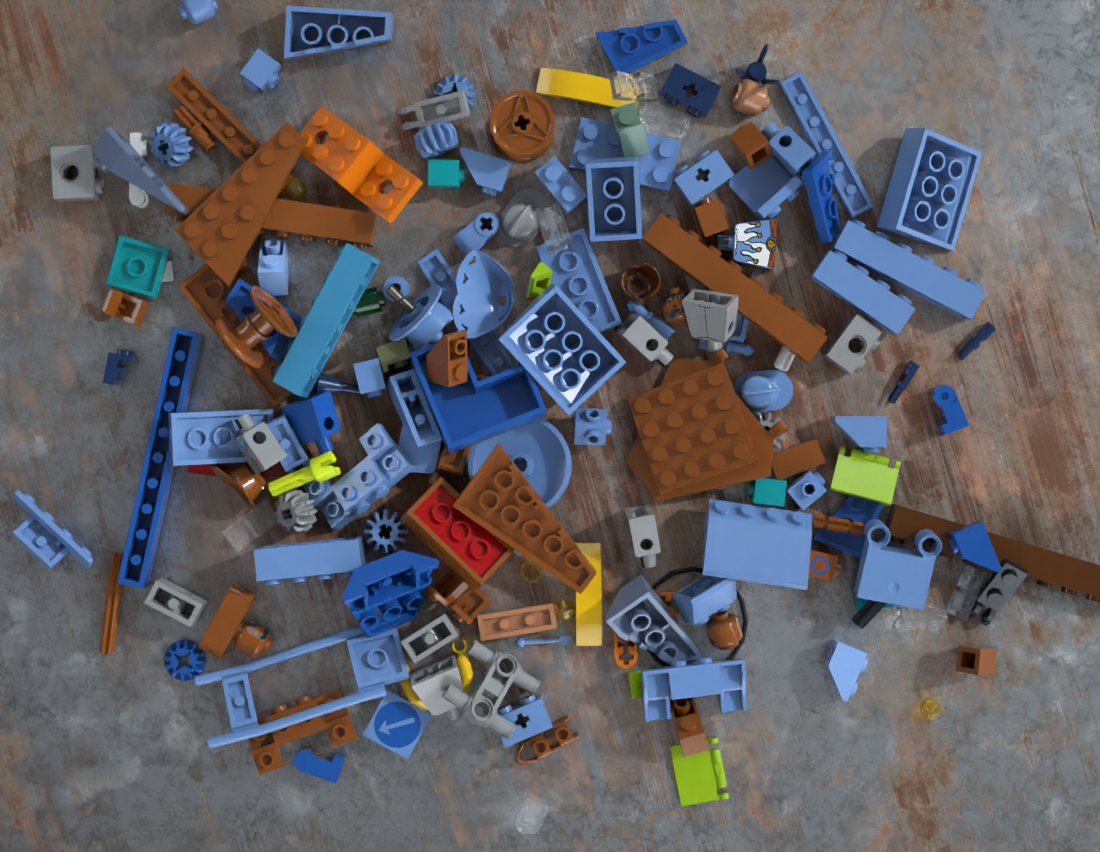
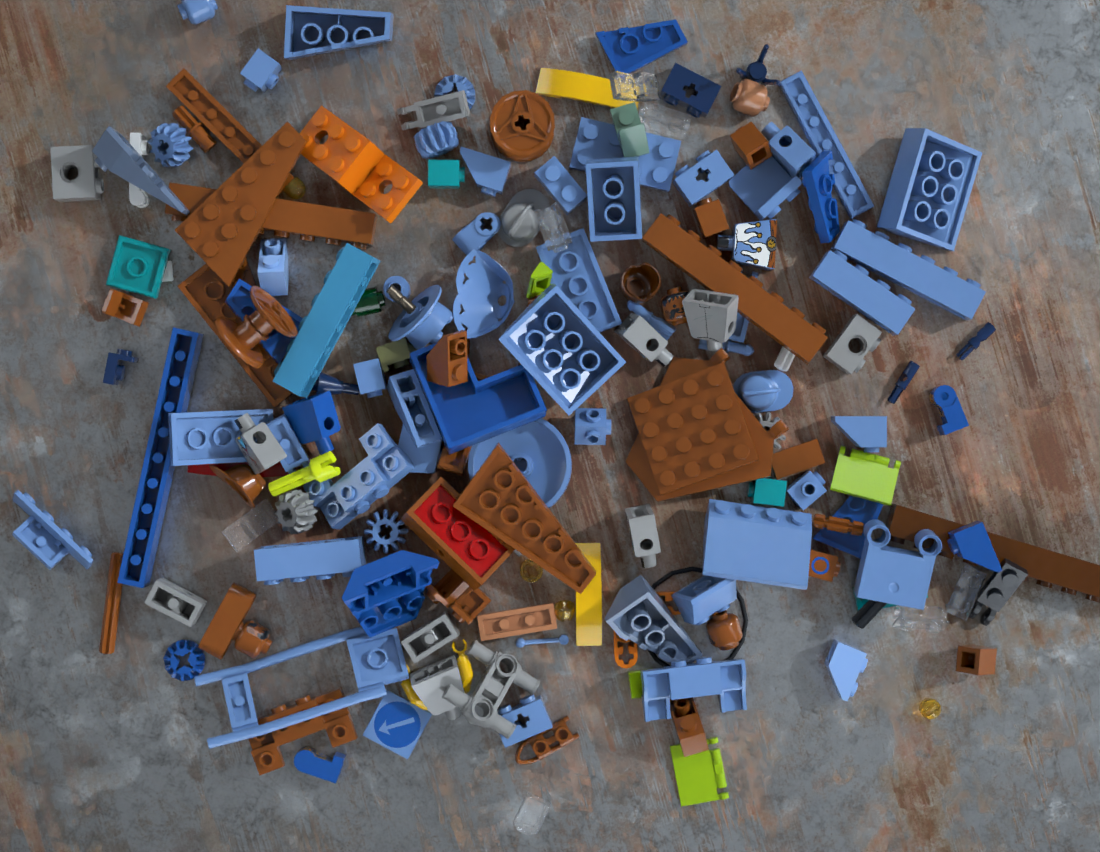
(487, 346): medium blue tile -> none

